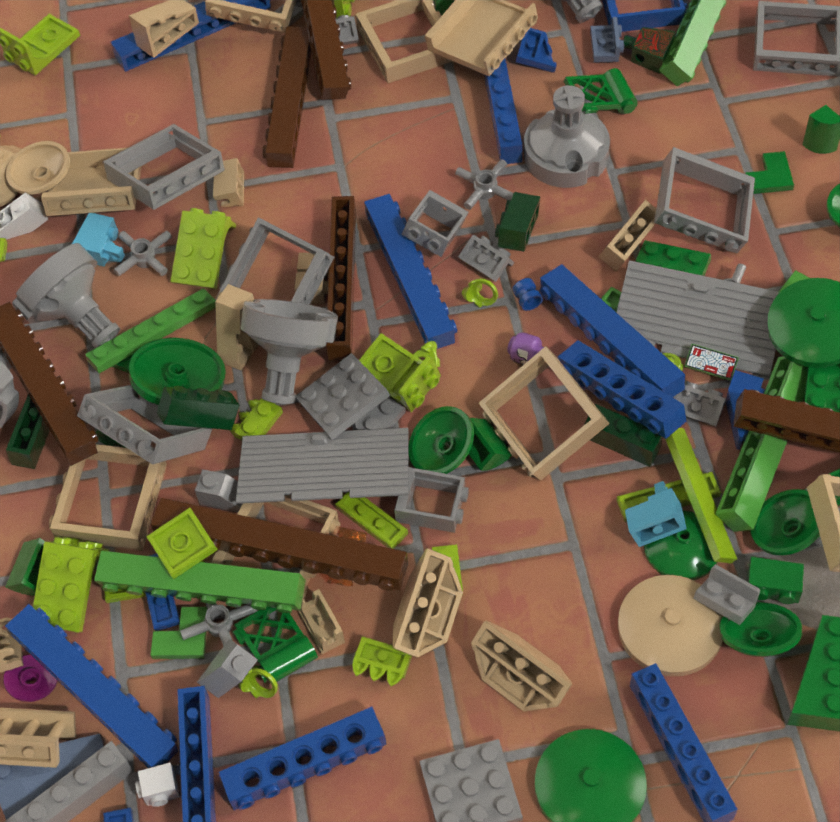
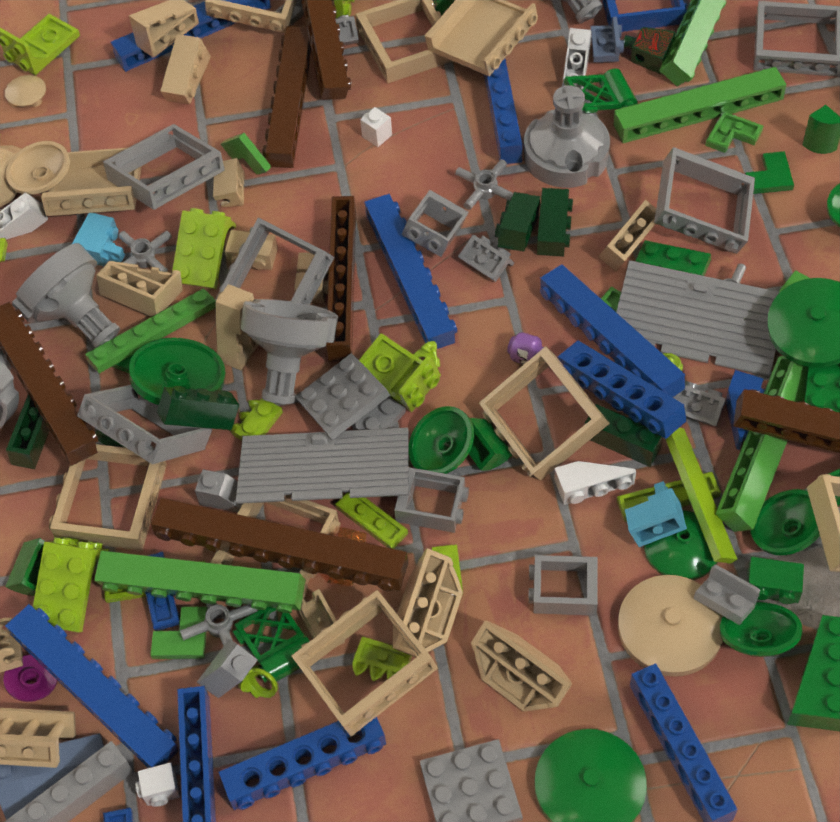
(25, 91): none -> tan dish
(139, 288): none -> tan wedge
(181, 543): lime tile -> none
(185, 69): none -> tan wedge
(242, 147): none -> bright green tile
(265, 257): none -> tan piece
(376, 127): none -> white brick
(387, 692): none -> tan window
(472, 295): lime piece -> none
(528, 295): blue wheel -> none
(536, 51): blue wing -> none
(554, 222): none -> dark green brick
(564, 605): none -> light grey window
(577, 53): none -> white slope
(586, 479): none -> white slope
(699, 104): none -> bright green brick
(711, 362): tile -> none
(733, 127): none -> bright green tile

